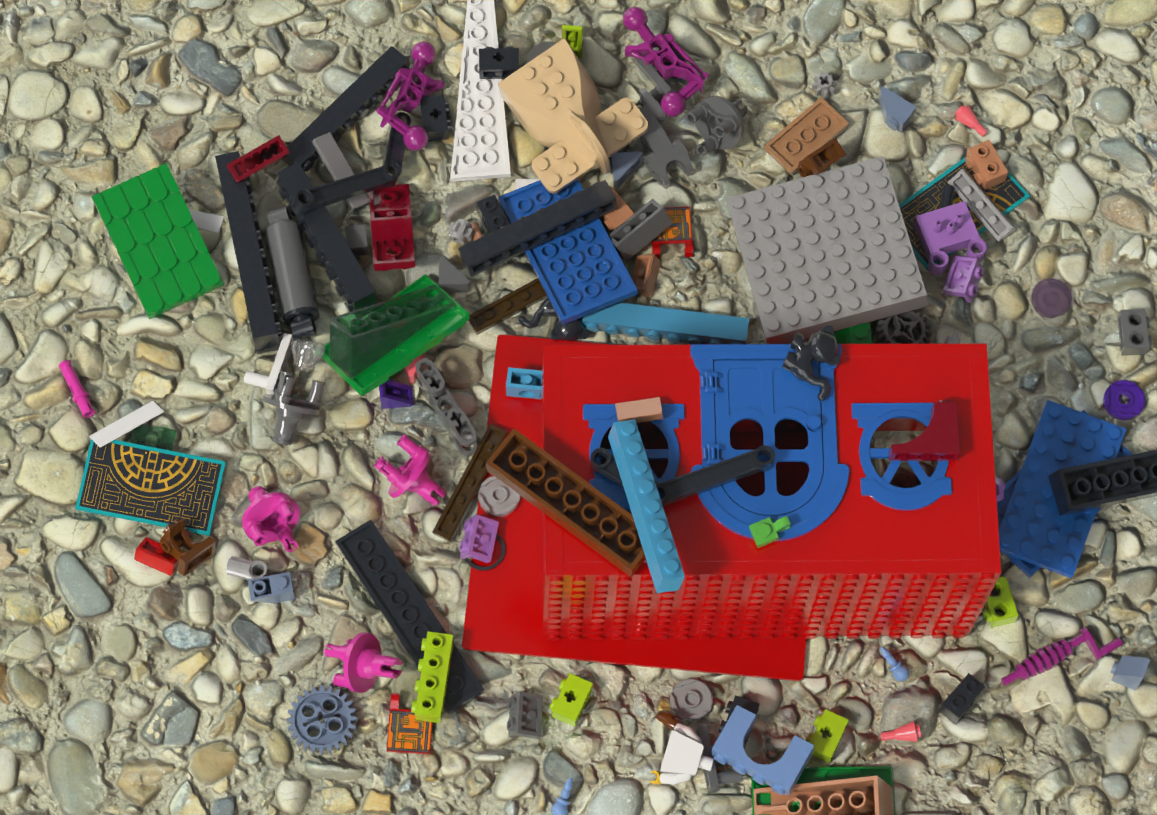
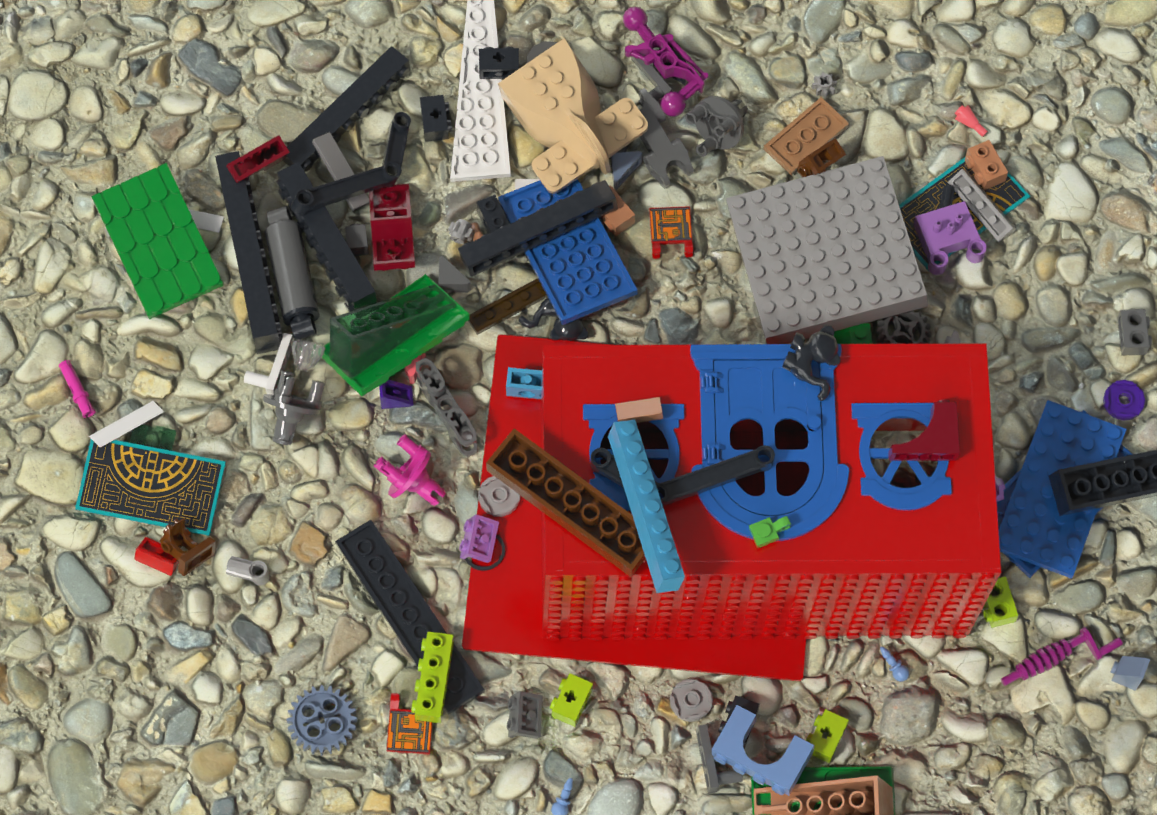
(271, 518): dark pink piece -> none
(272, 588): sand blue slope -> none
(362, 663): dark pink piece -> none
(413, 87): magenta piece -> none
(469, 484): dark brown tile -> none
(574, 36): lime slope -> none
(640, 229): dark grey brick -> none
(645, 274): nougat slope -> none
(668, 324): dark azure brick -> none
(682, 752): white torso -> none
(895, 110): sand blue slope -> none
(907, 732): coral cone -> none
(962, 699): black brick -> none
(963, 278): medium lavender bracket -> none
(1051, 298): clear purple tile -> none

